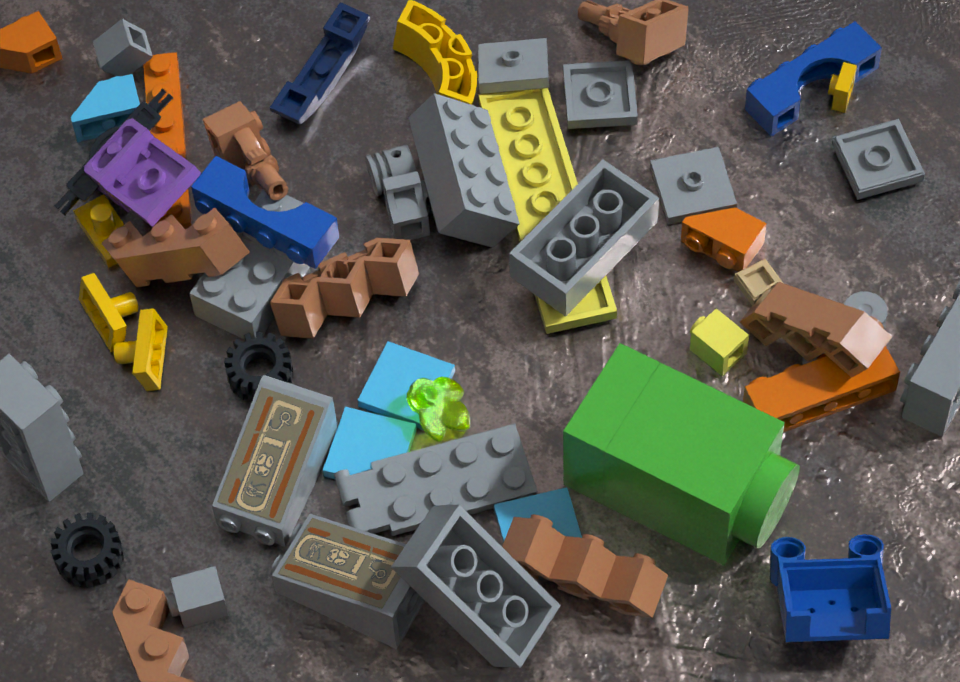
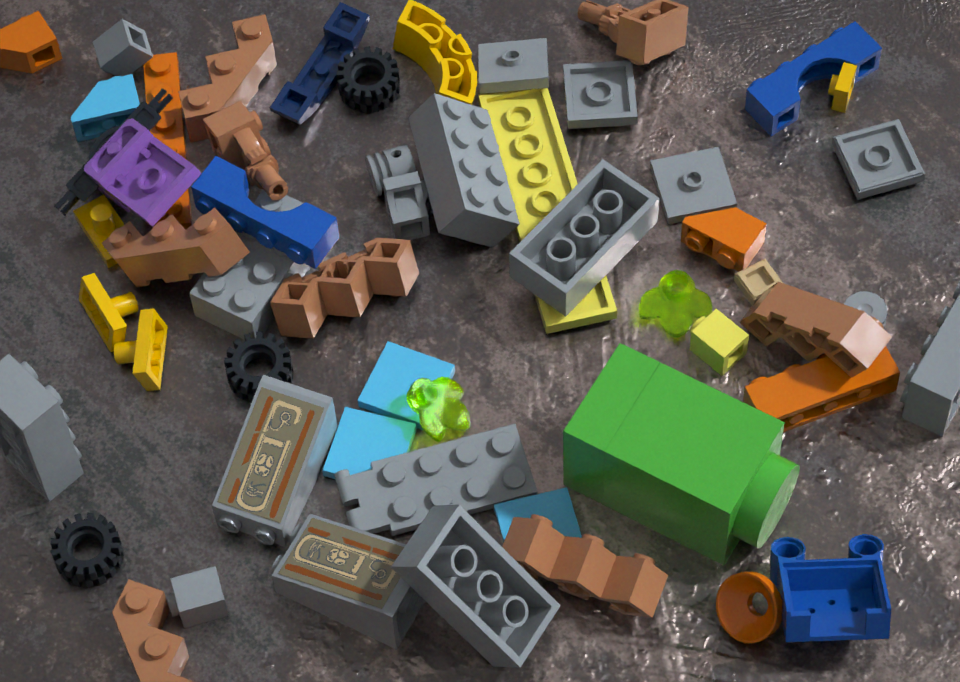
(232, 75): none -> nougat brick
(370, 95): none -> black tyre
(675, 308): none -> clear neon green plate
(736, 607): none -> orange piece

